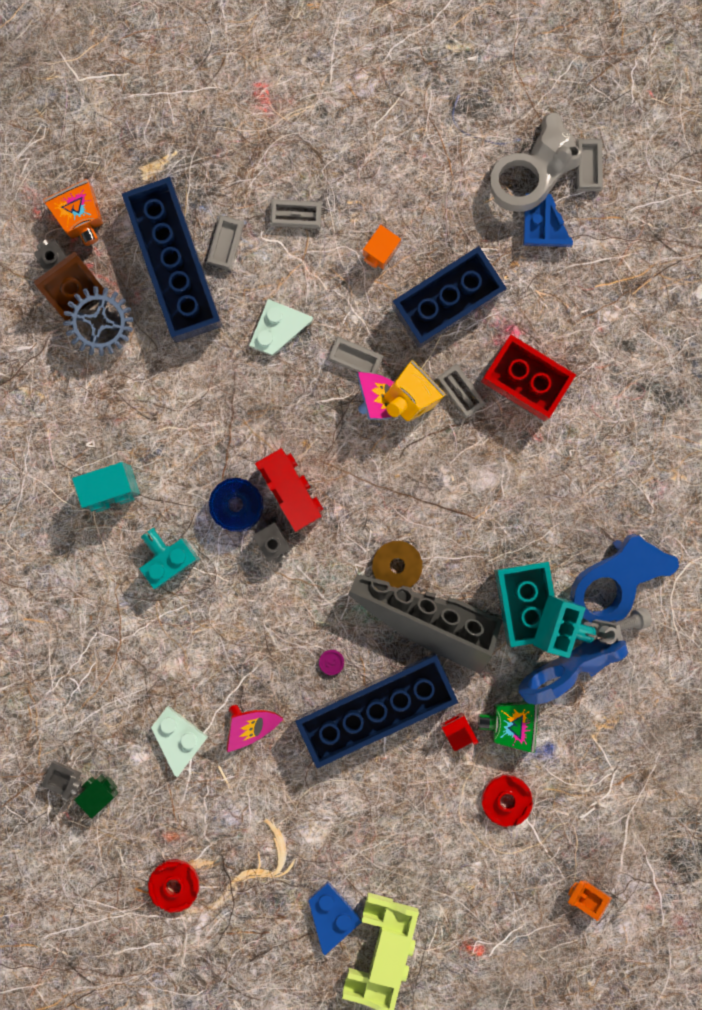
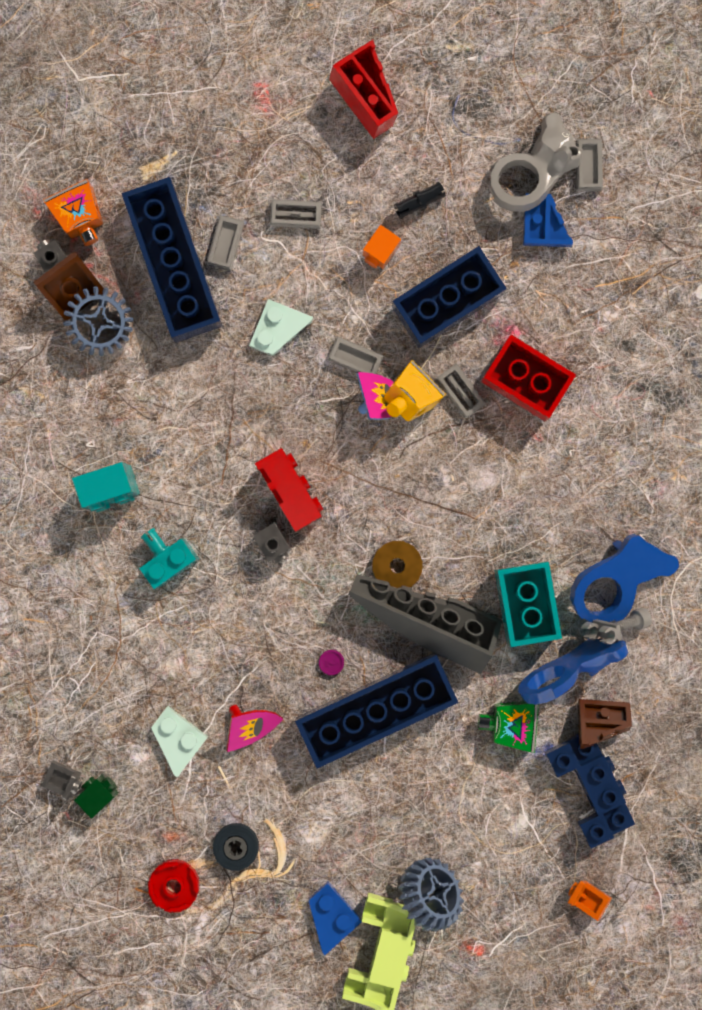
(222, 497): clear blue wheel -> none
(222, 848): none -> black bush
(365, 90): none -> red wedge
(419, 200): none -> black pin
(441, 907): none -> sand blue gear
(458, 732): red panel -> none
(510, 815): red tile -> none
(561, 627): teal brick -> none
(599, 785): none -> dark blue bracket
(602, 720): none -> reddish brown wing

